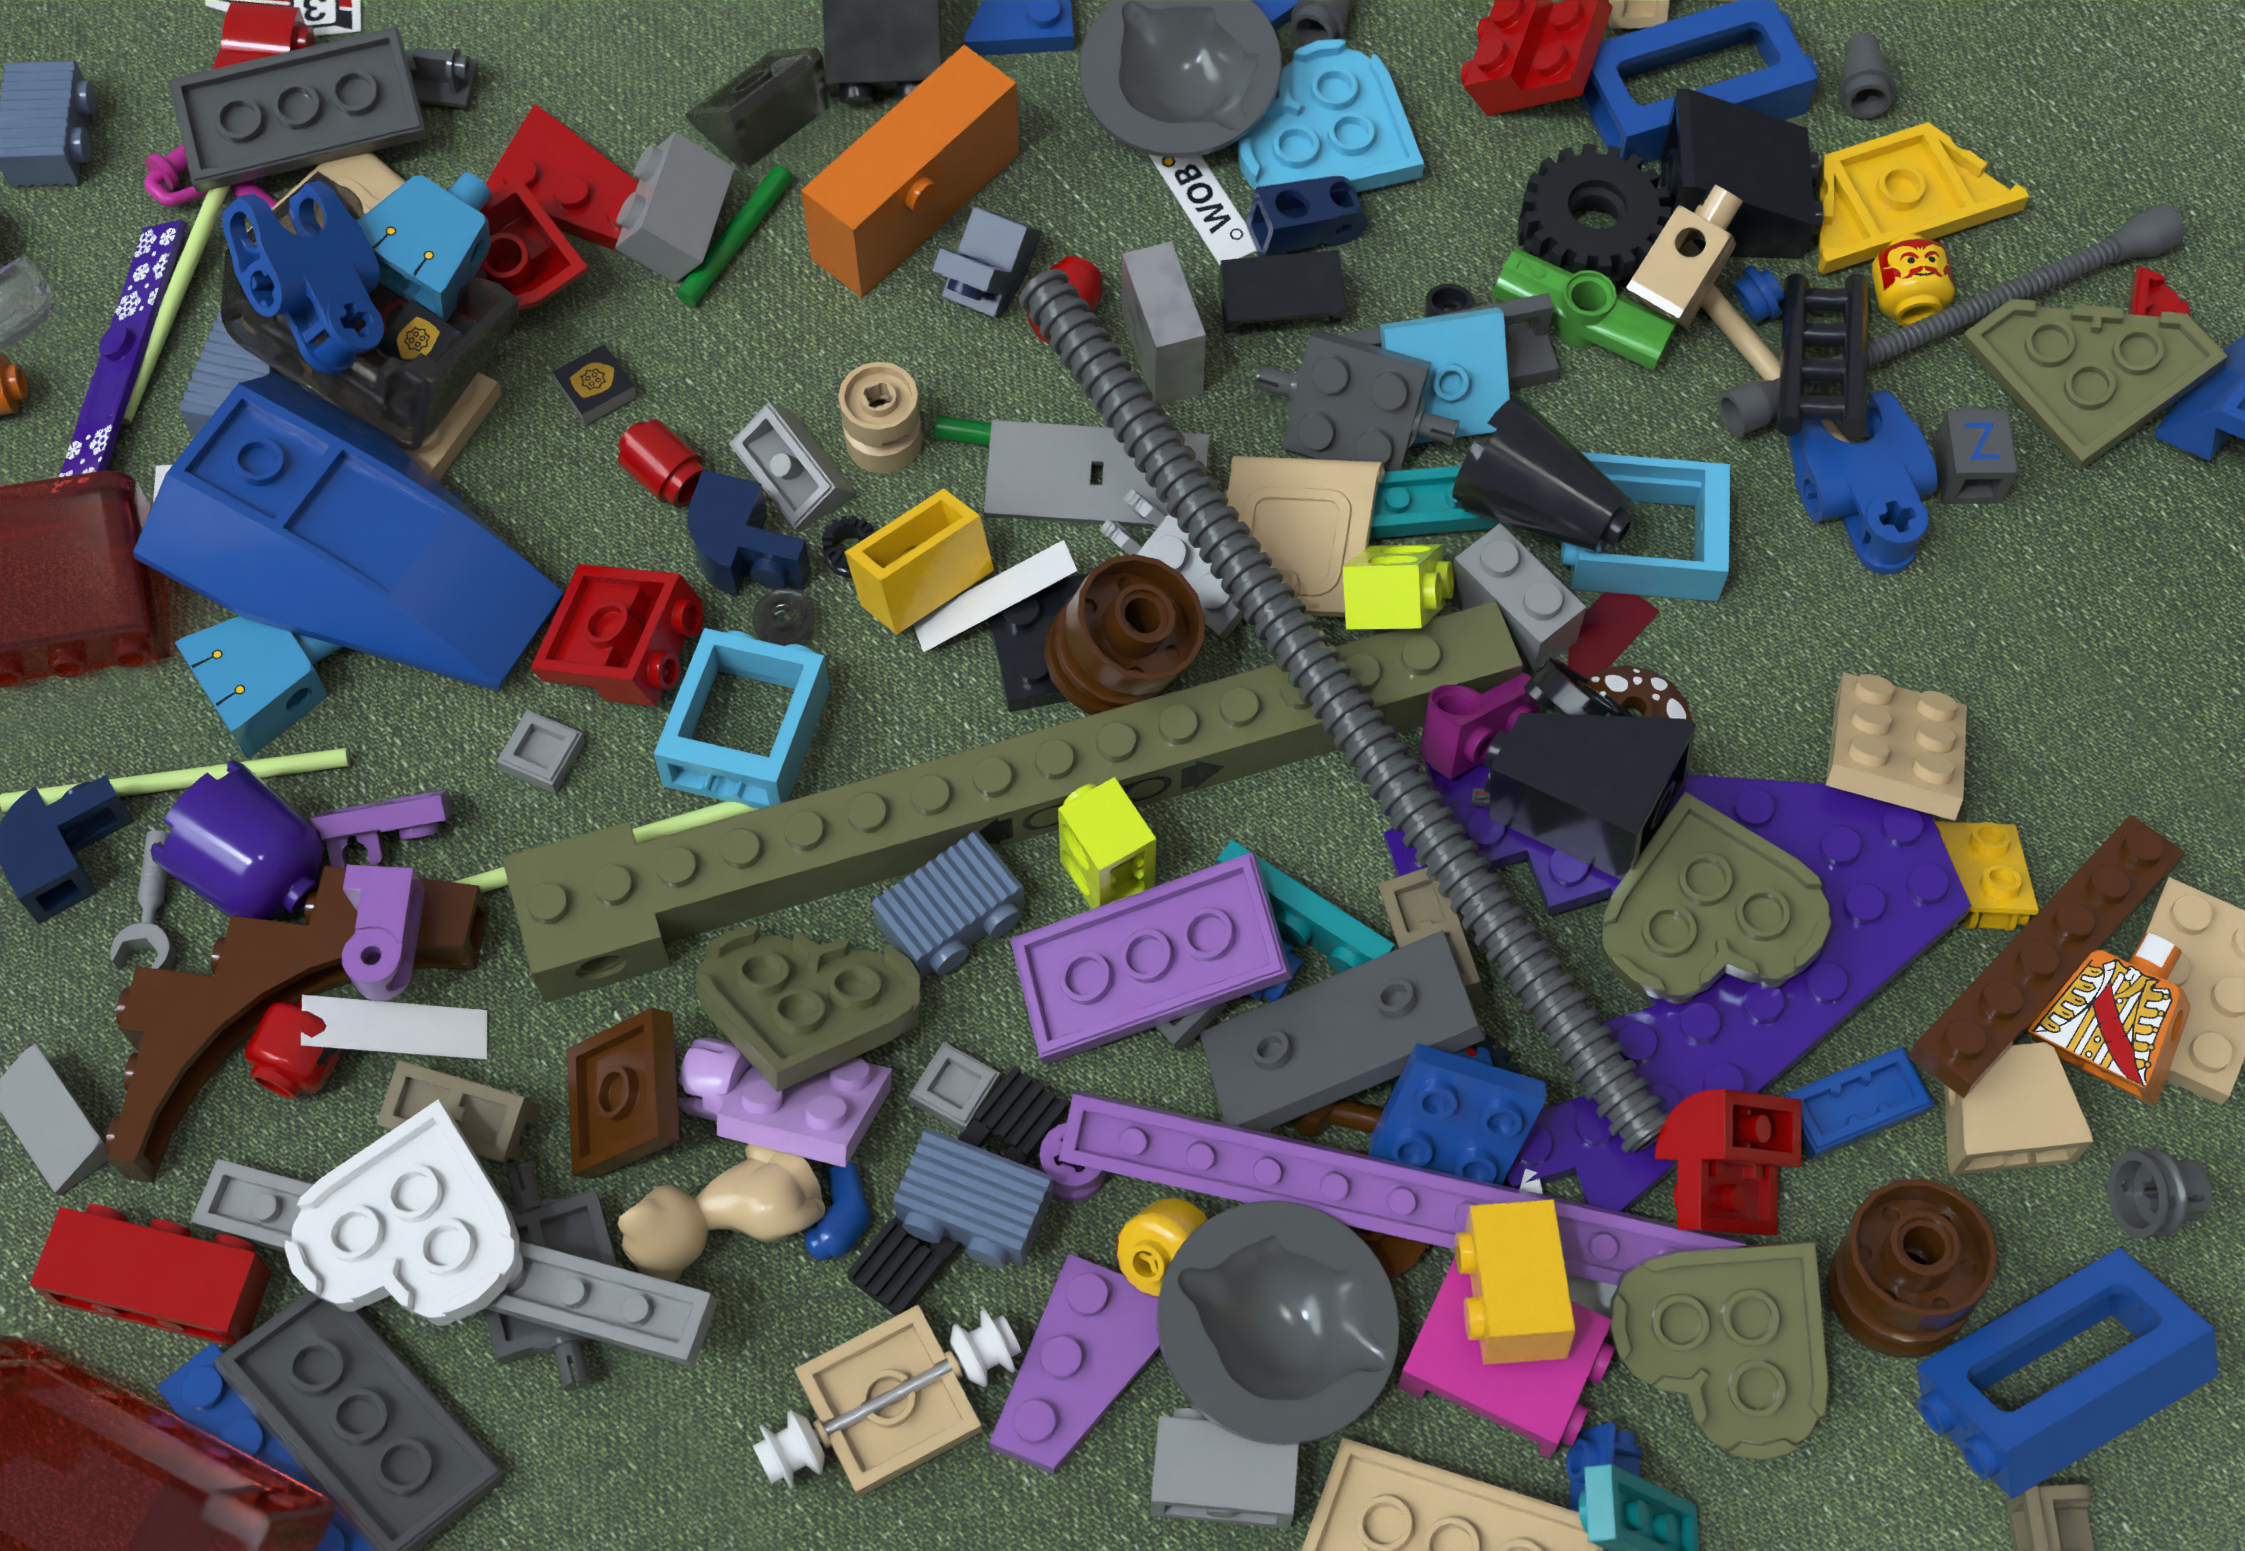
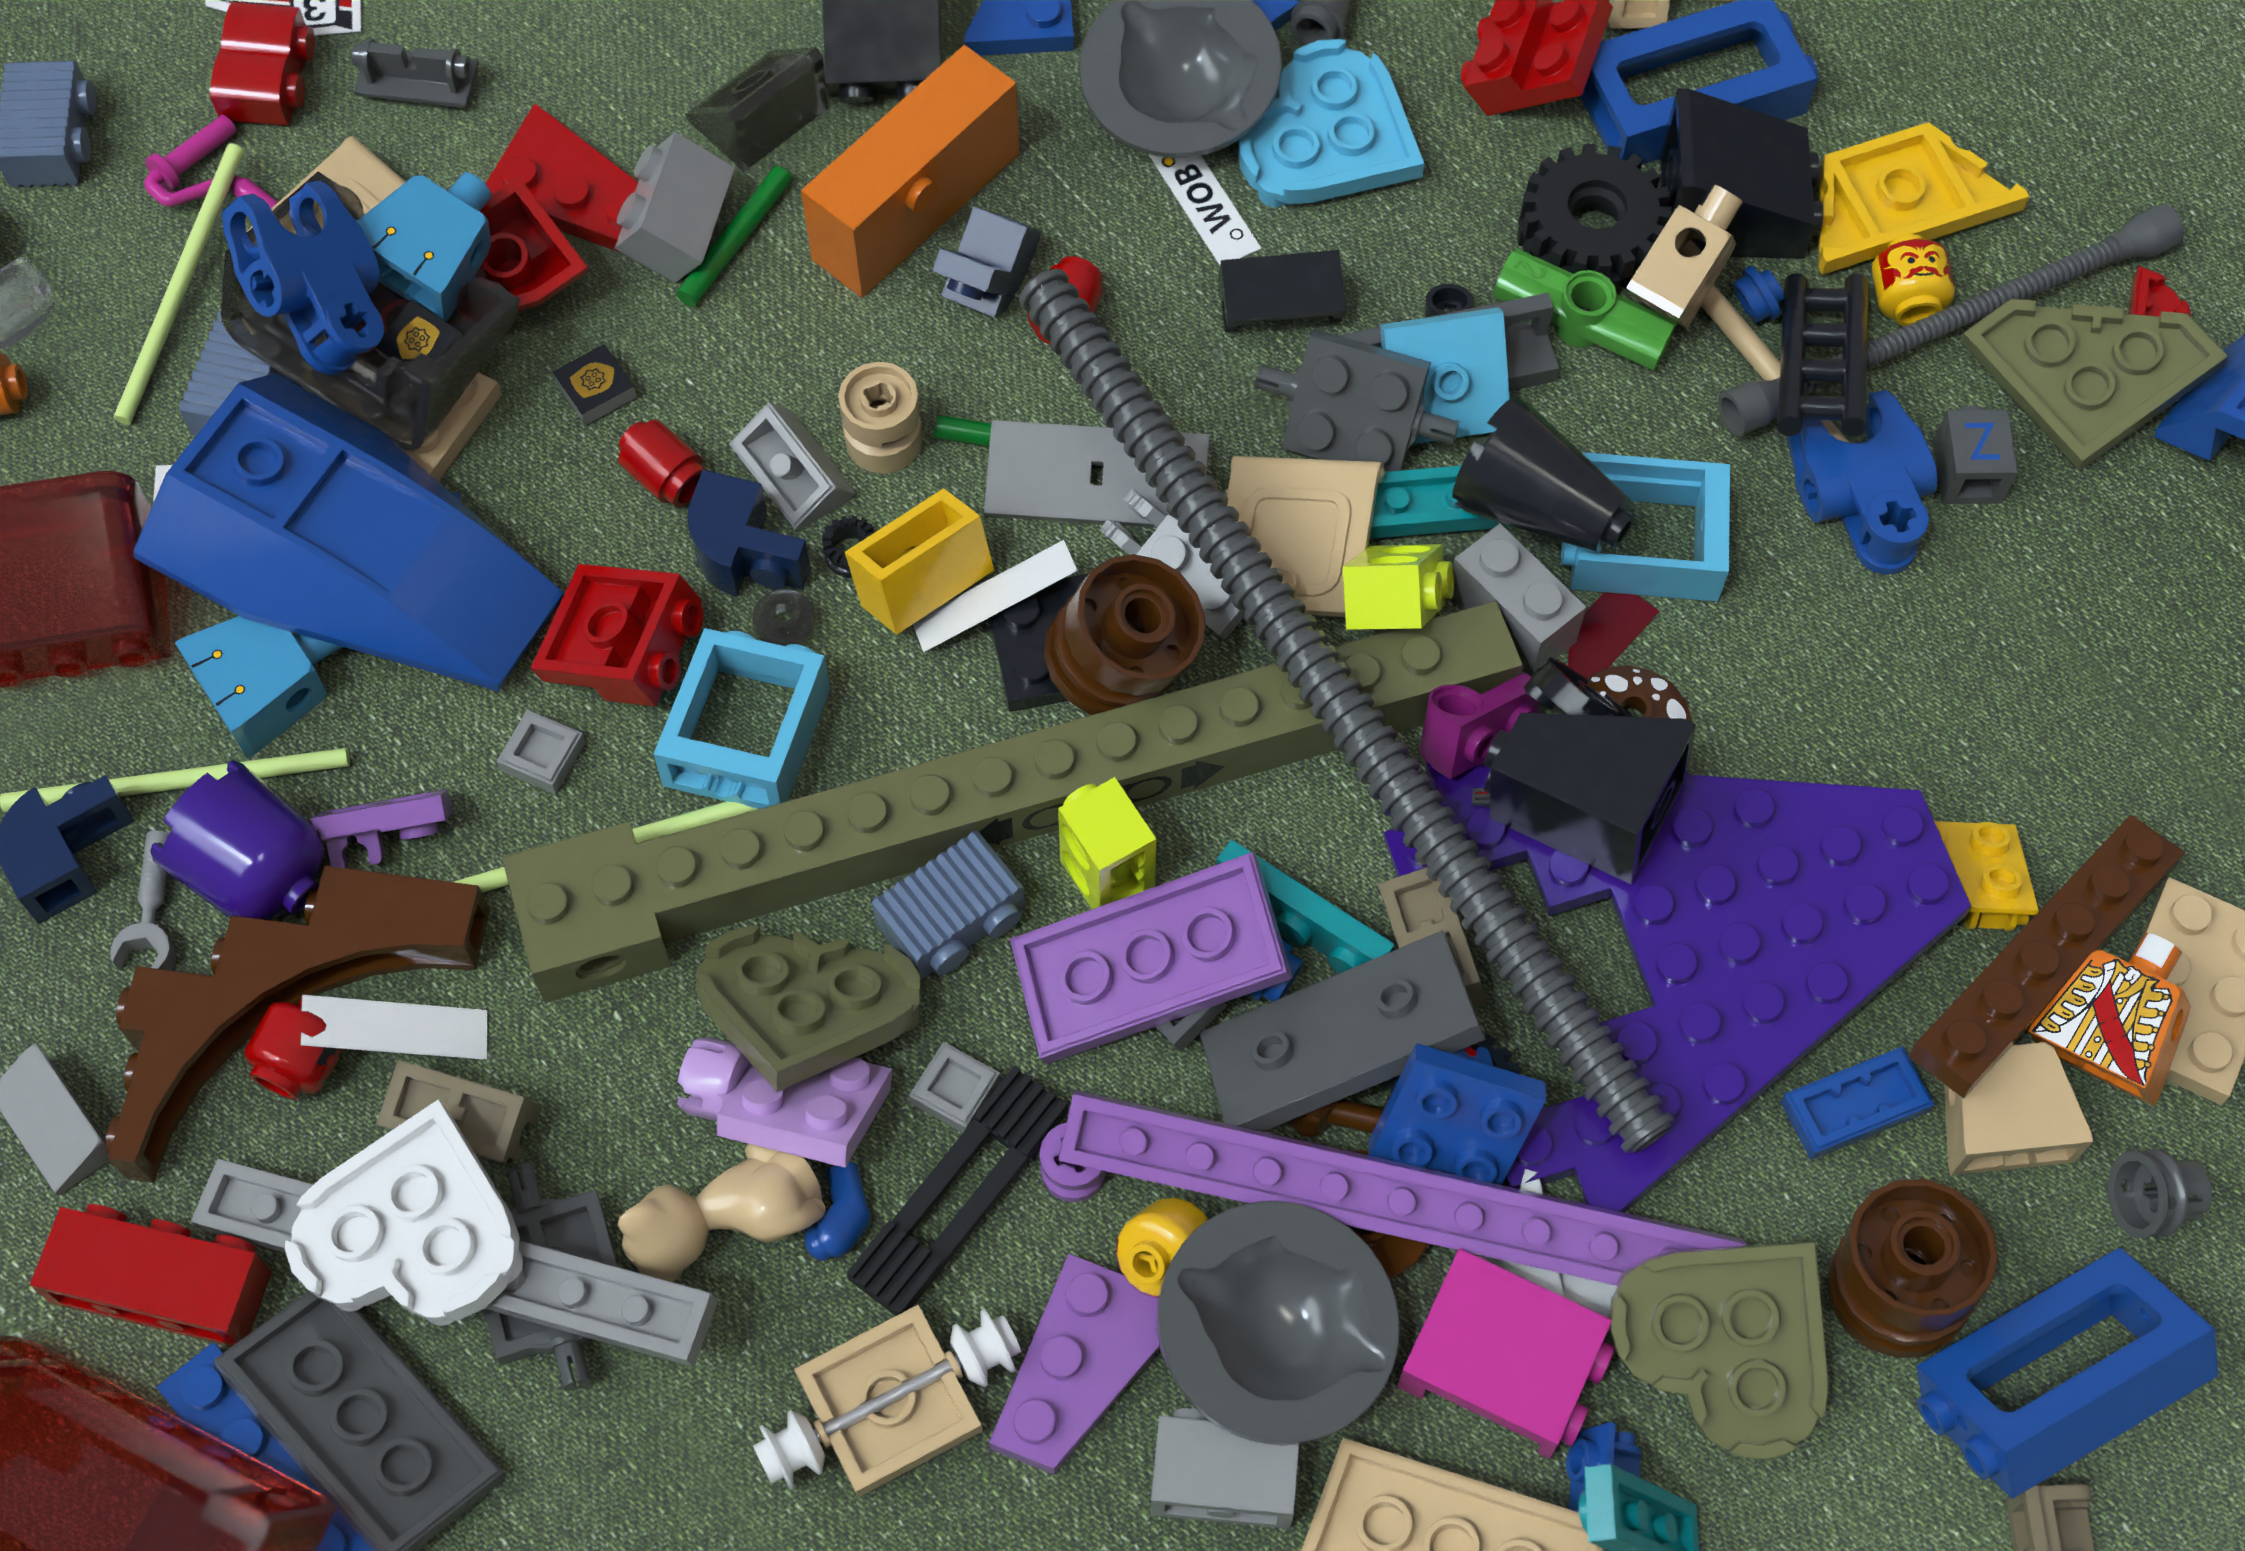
(123, 349): dark purple piece -> none
(297, 109): dark grey plate -> none
(387, 928): medium lavender leg -> none
(622, 1094): reddish brown plate -> none
(972, 1199): sand blue brick -> none
(1163, 323): flat silver piece -> none
(1305, 215): dark blue leg -> none
(1516, 1281): yellow brick -> none
(1711, 905): olive plate -> none
(1730, 1159): red brick -> none
(1866, 79): dark grey cone -> none
(1898, 745): tan plate -> none

